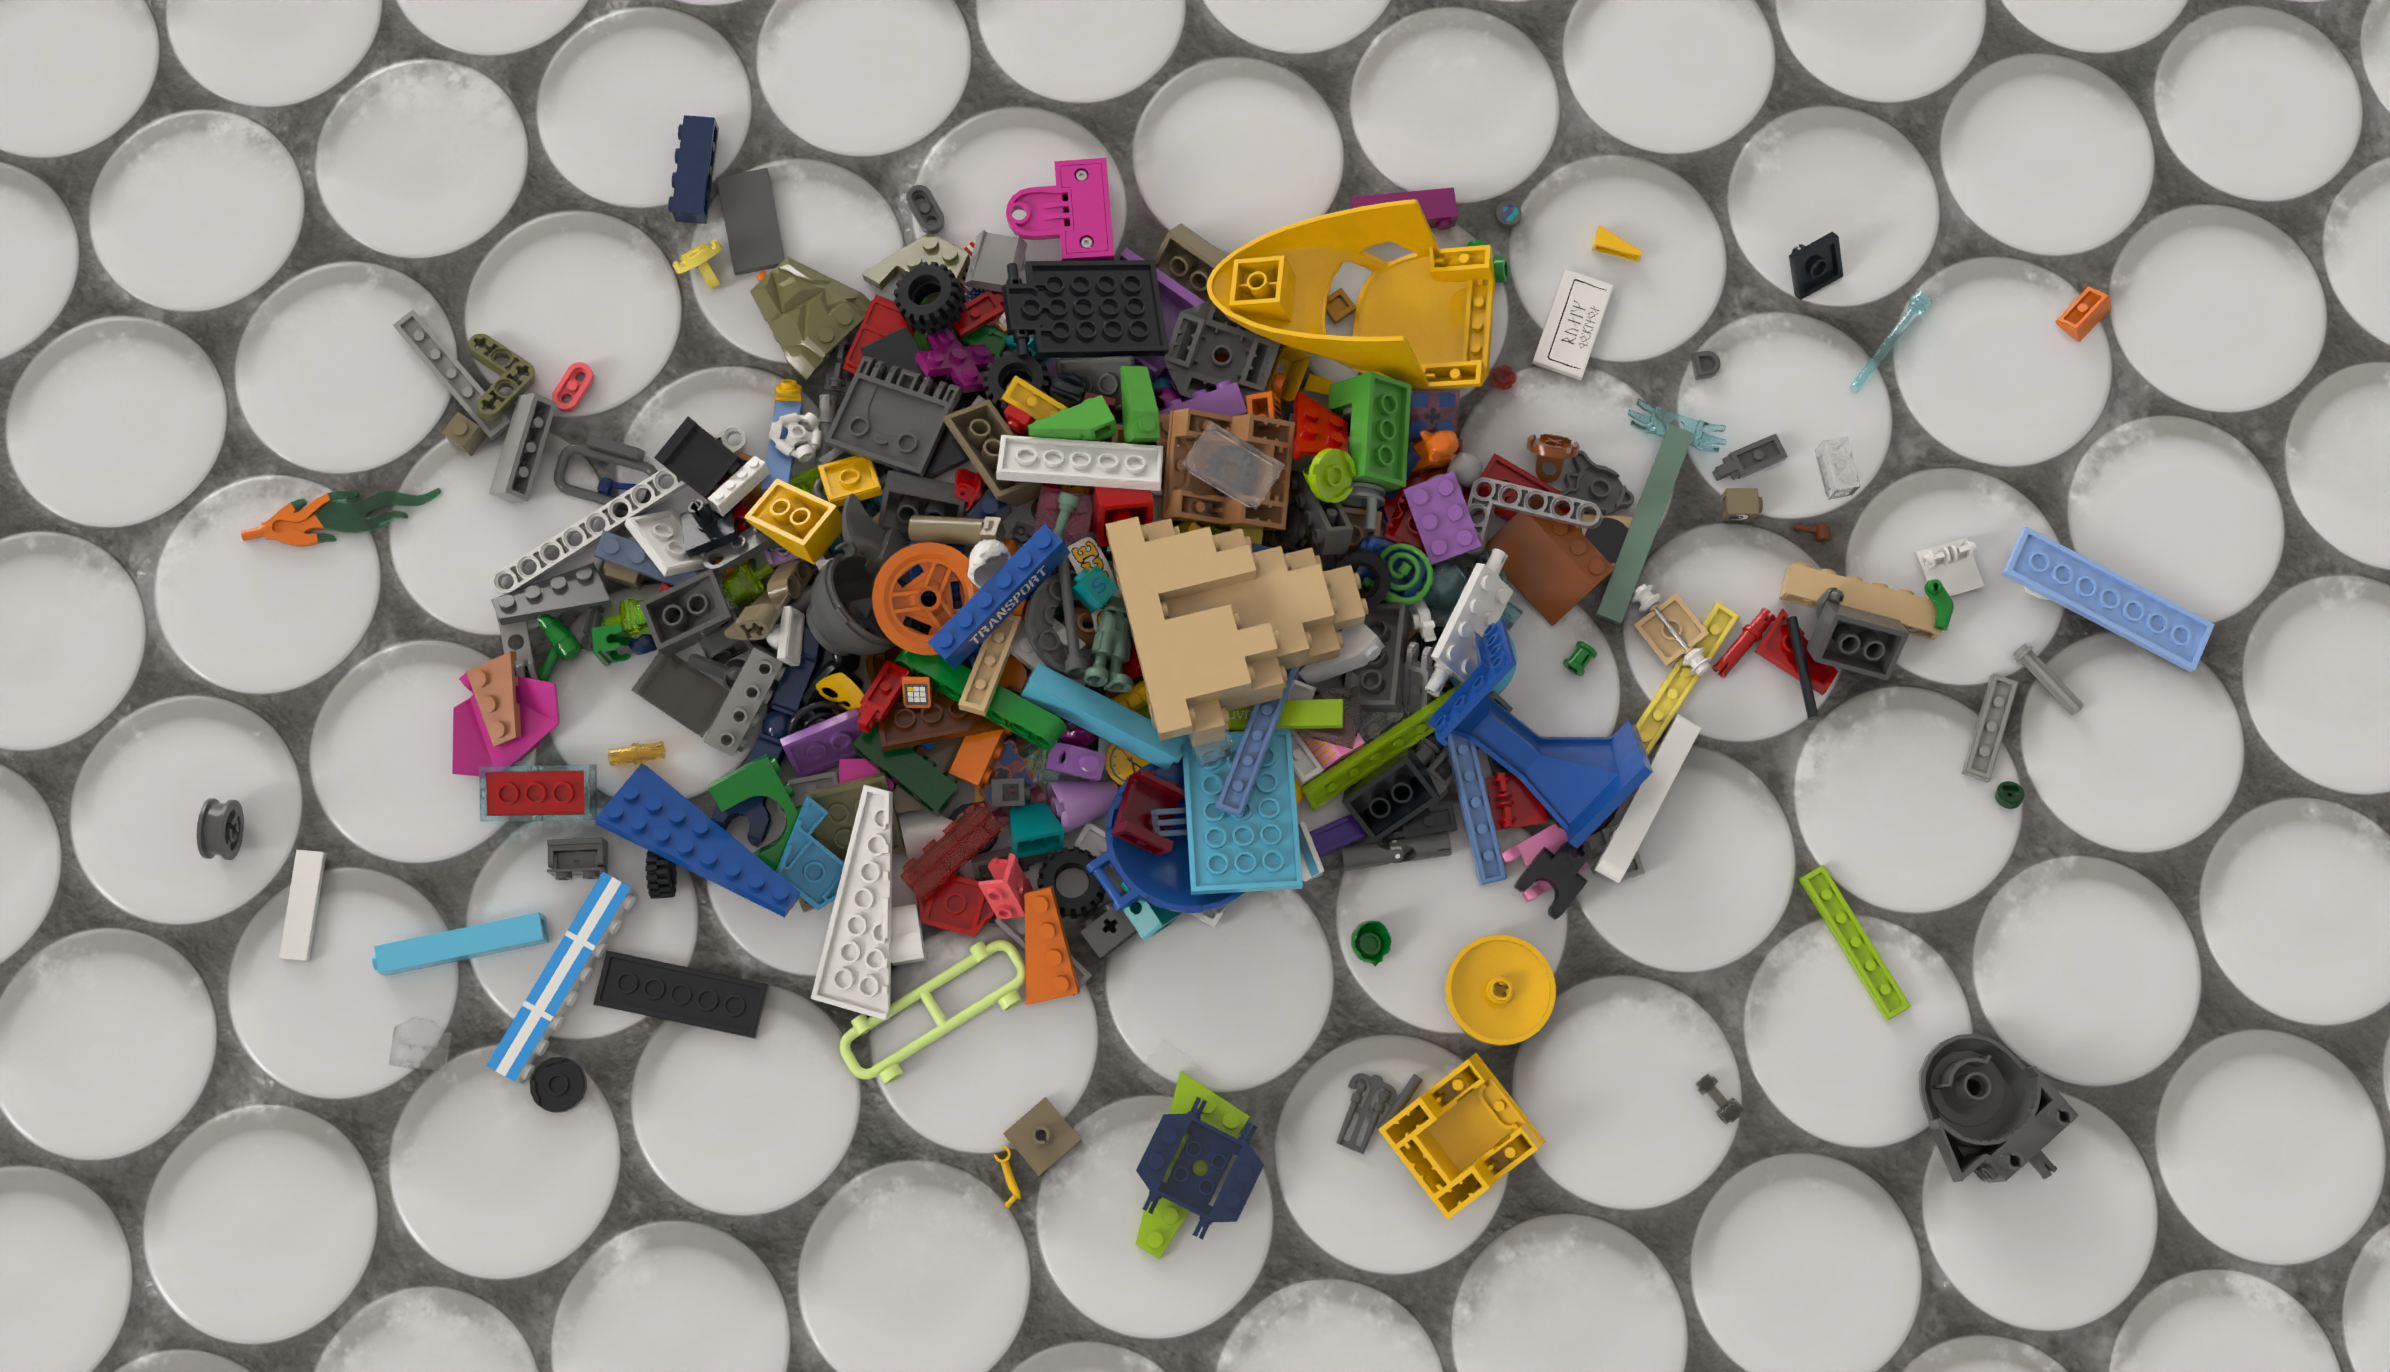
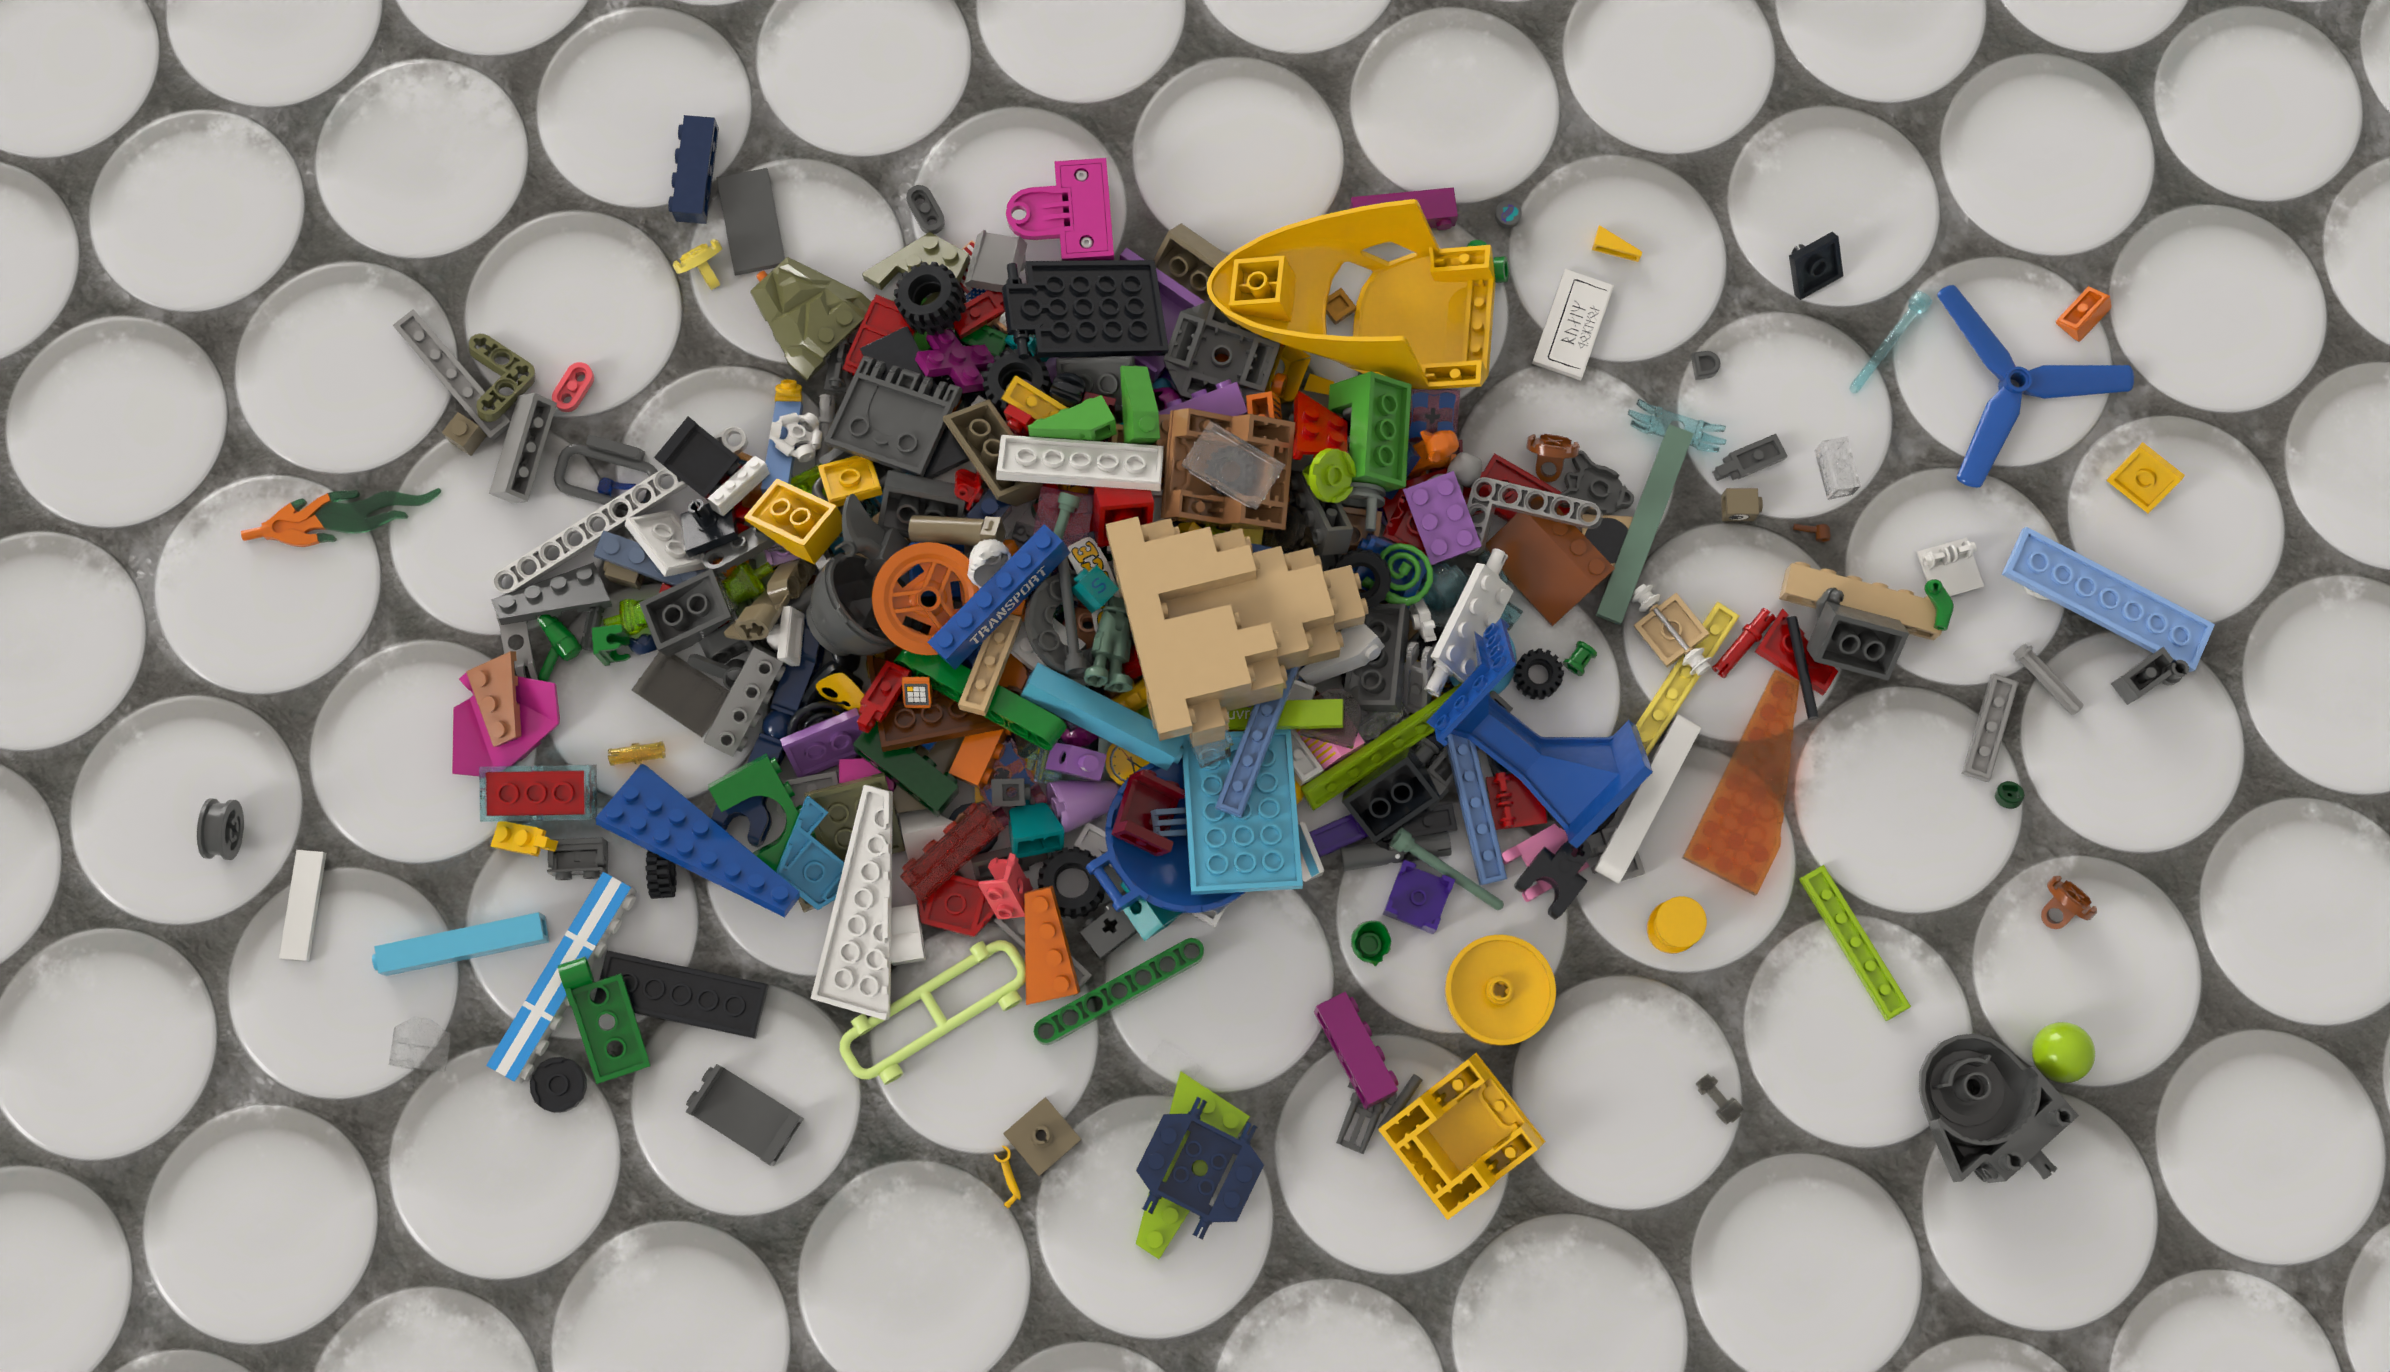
(521, 839): none -> yellow hinge
(578, 984): none -> green hinge
(744, 1114): none -> dark grey panel
(1128, 980): none -> green beam
(1356, 1050): none -> magenta brick
(1404, 842): none -> sand green piece
(1418, 897): none -> dark purple panel
(1503, 384): clear red plate -> none
(1538, 658): none -> black tyre
(1676, 924): none -> yellow hat
(1745, 814): none -> clear orange wing
(2005, 405): none -> blue piece
(2063, 1052): none -> lime piece
(2069, 900): none -> dark orange tile
(2145, 477): none -> yellow tile
(2148, 674): none -> dark grey hinge

